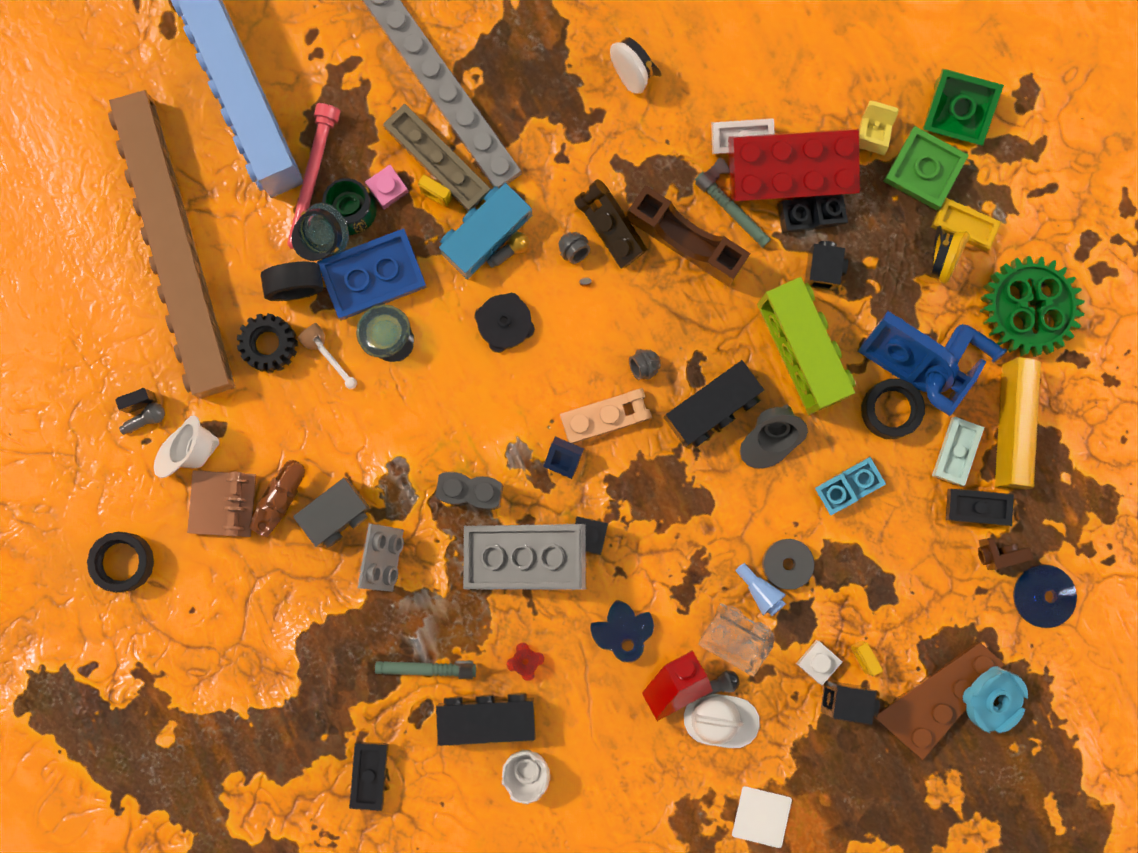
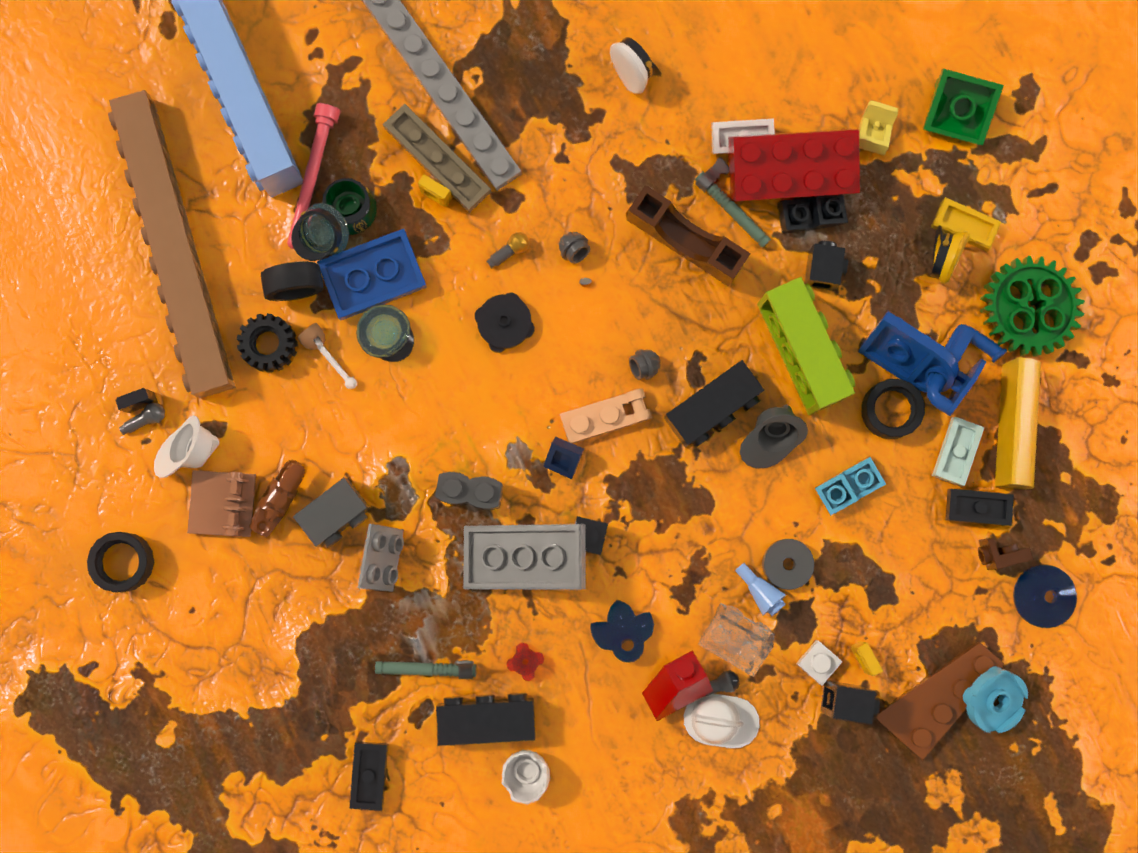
(386, 186): bright pink plate -> none
(485, 230): dark azure brick -> none
(611, 224): dark brown plate -> none
(761, 817): white sticker -> none
(926, 168): bright green plate -> none

